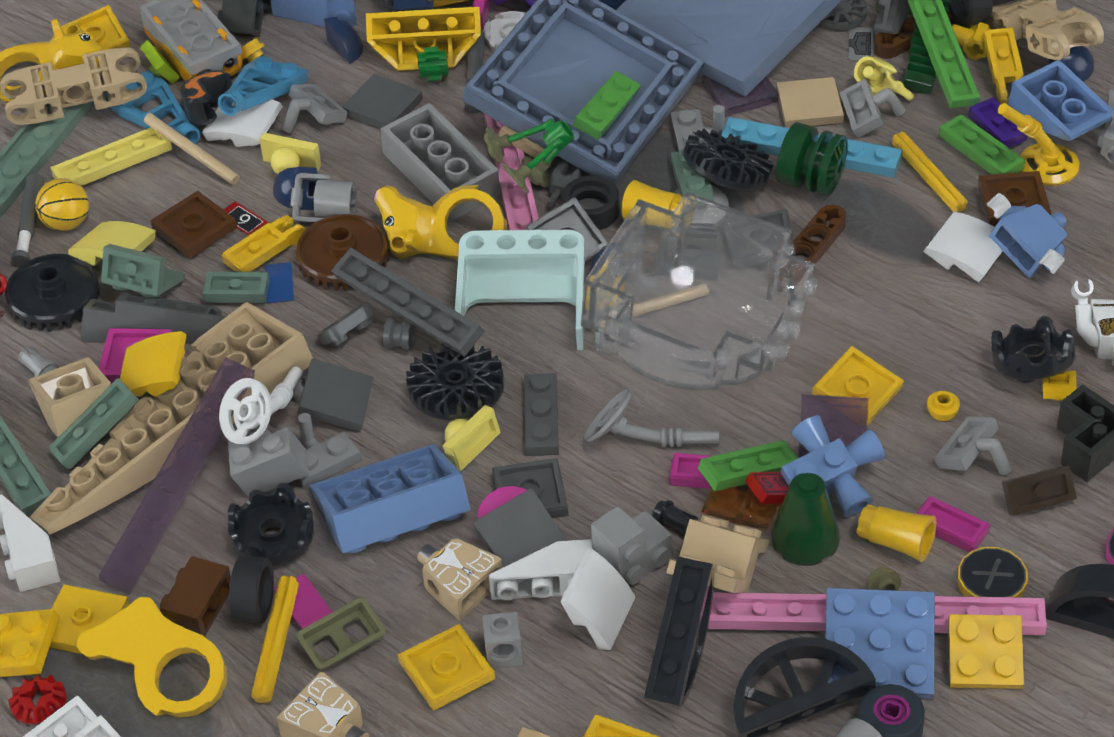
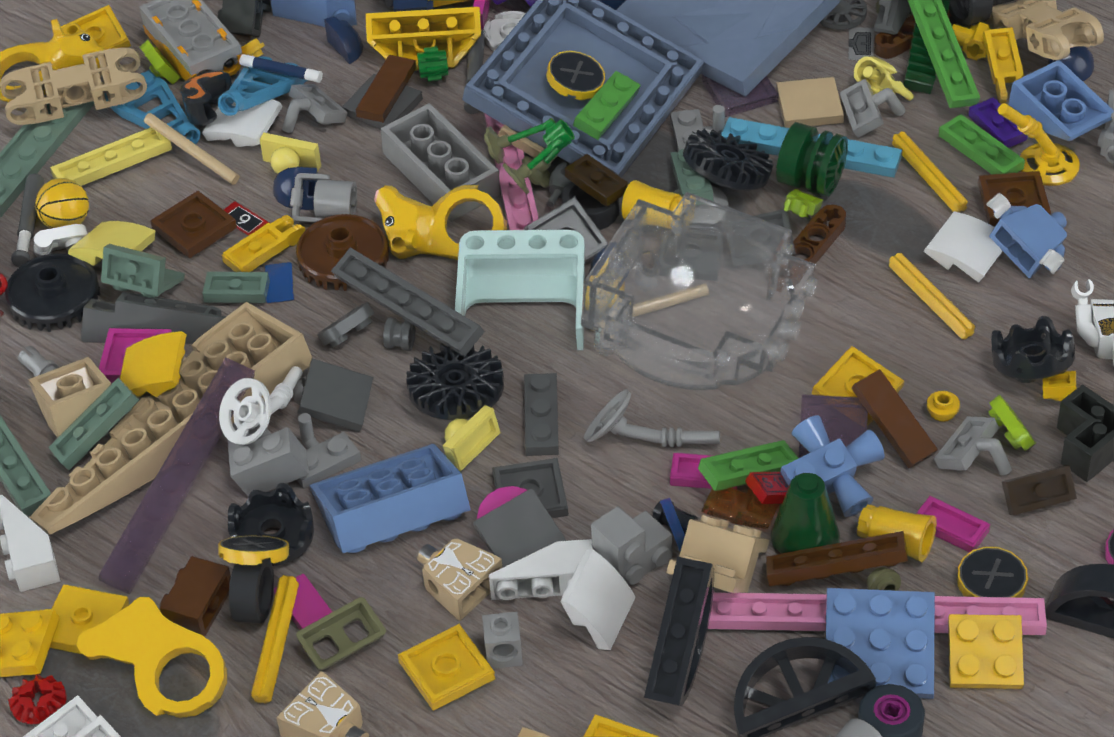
(58, 238): none -> white plate
(253, 549): none -> tile
(281, 68): none -> dark blue bar
(386, 88): none -> reddish brown tile
(575, 75): none -> tile
(596, 179): none -> dark brown plate
(673, 521): none -> blue sticker
(802, 203): none -> lime plate
(836, 559): none -> reddish brown plate
(894, 418): none -> reddish brown tile
(932, 296): none -> yellow axle
(1004, 415): none -> lime plate

